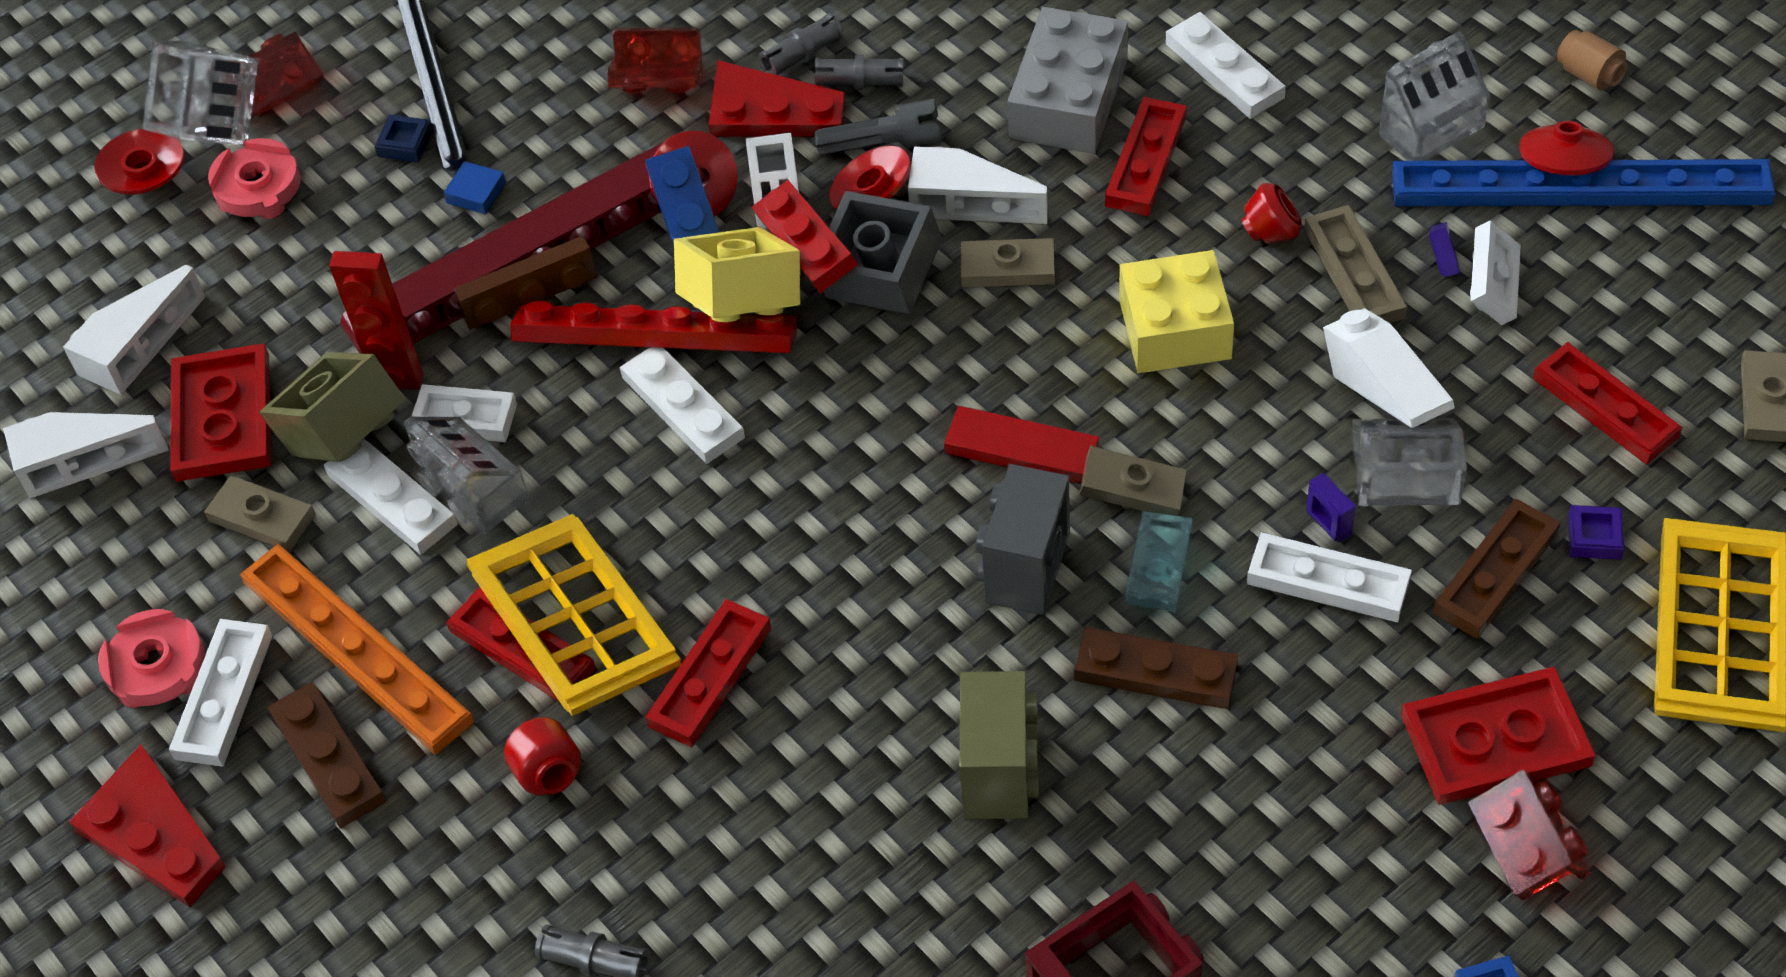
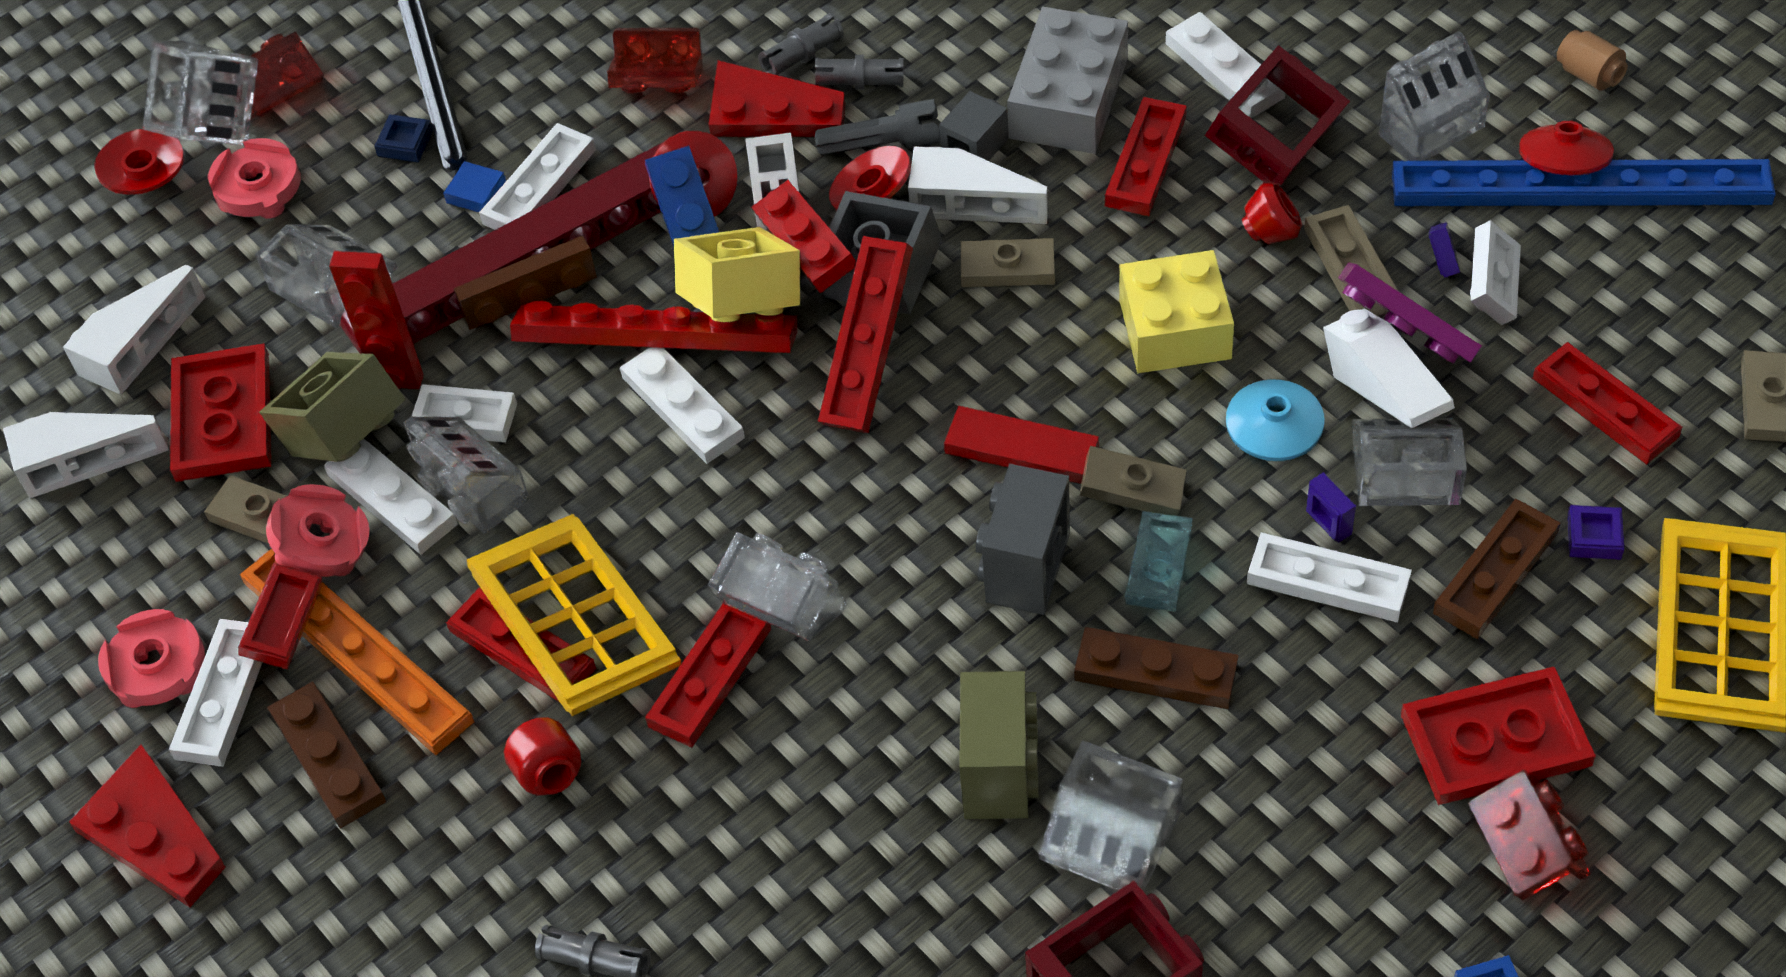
(280, 616): none -> red tile
(299, 269): none -> clear slope
(299, 548): none -> coral plate
(539, 176): none -> white plate
(777, 586): none -> clear slope
(865, 334): none -> red plate
(975, 126): none -> dark grey brick
(1111, 818): none -> clear slope
(1270, 433): none -> medium azure dish
(1272, 159): none -> dark red window
(1407, 314): none -> magenta plate

